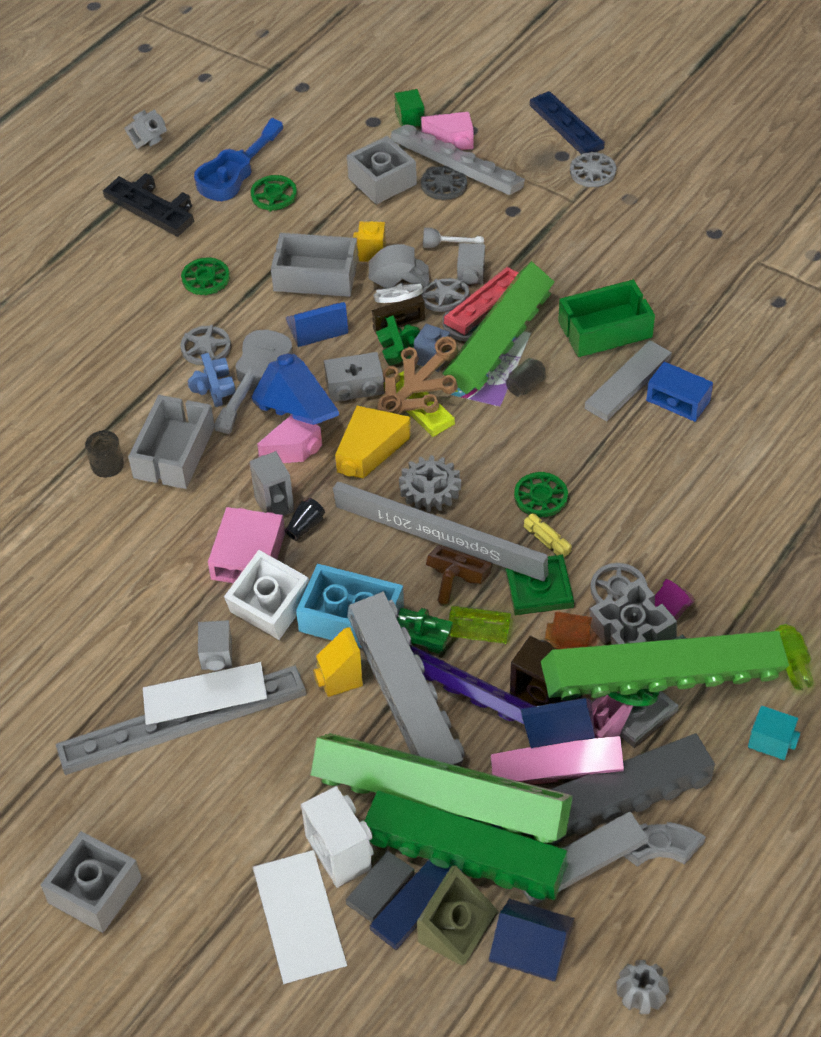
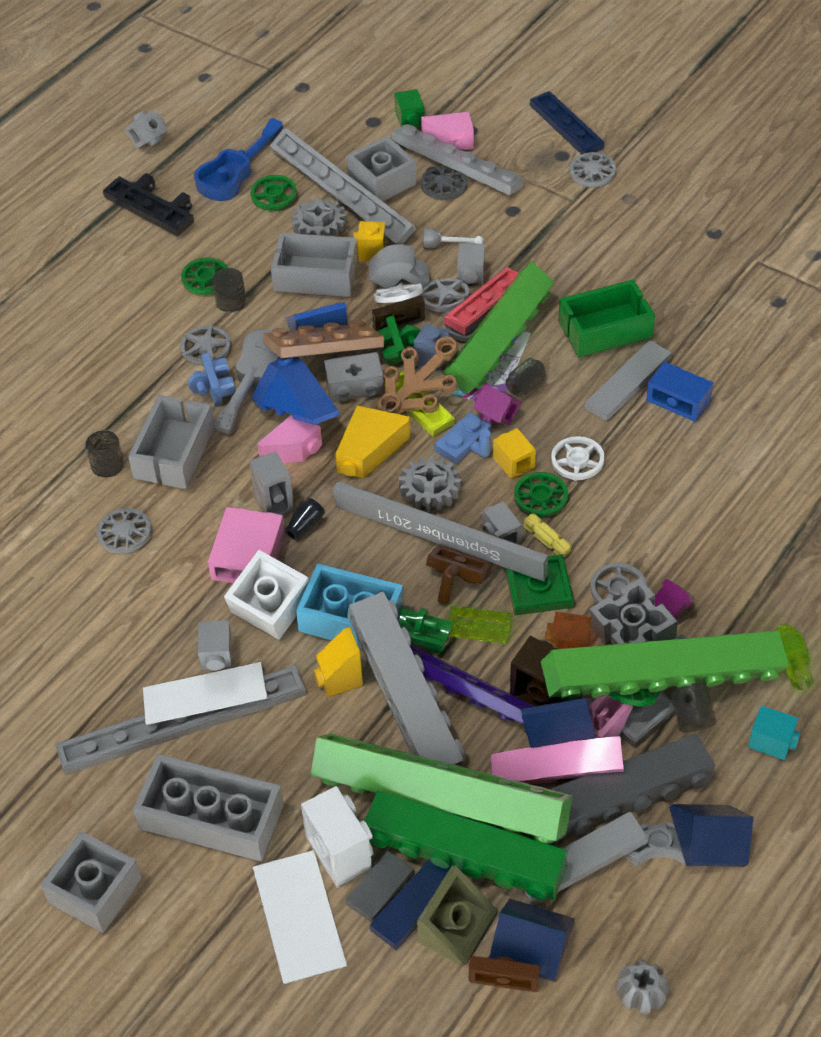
(124, 531): none -> light grey wheel
(209, 807): none -> light grey brick
(229, 290): none -> clear smoke piece
(319, 218): none -> light grey gear
(322, 340): none -> medium nougat plate
(341, 186): none -> light grey plate
(466, 436): none -> medium blue plate
(496, 405): none -> magenta brick
(501, 523): none -> light grey brick
(504, 973): none -> reddish brown plate
(514, 453): none -> yellow brick
(577, 458): none -> white wheel
(693, 707): none -> clear smoke piece
(713, 834): none -> dark blue slope

